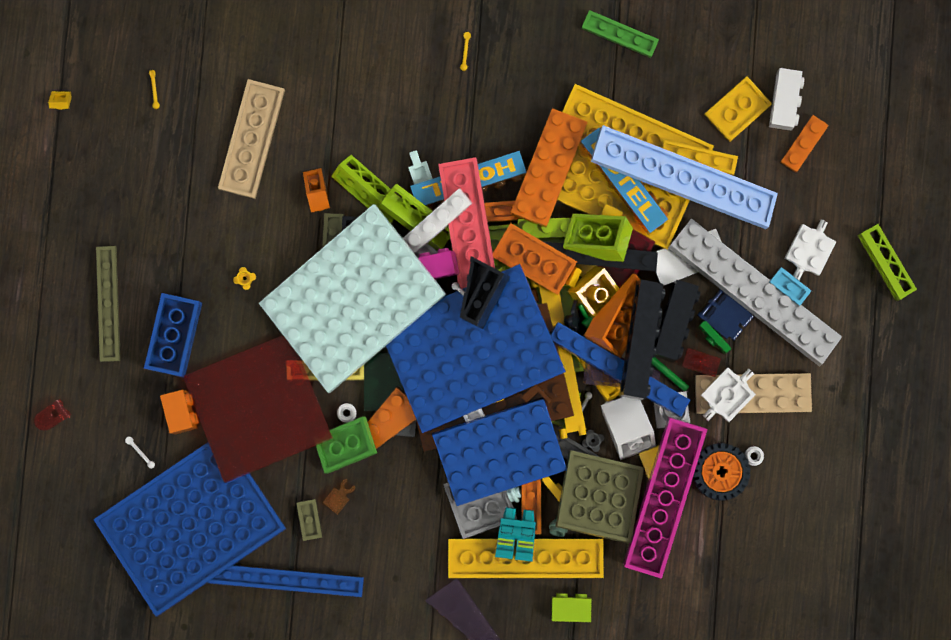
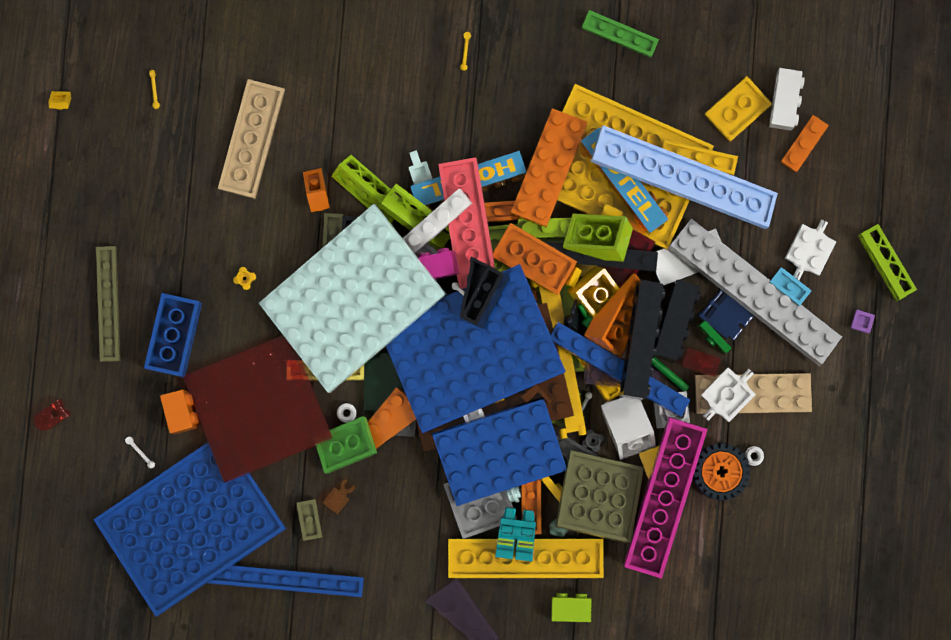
(862, 321): none -> medium lavender plate

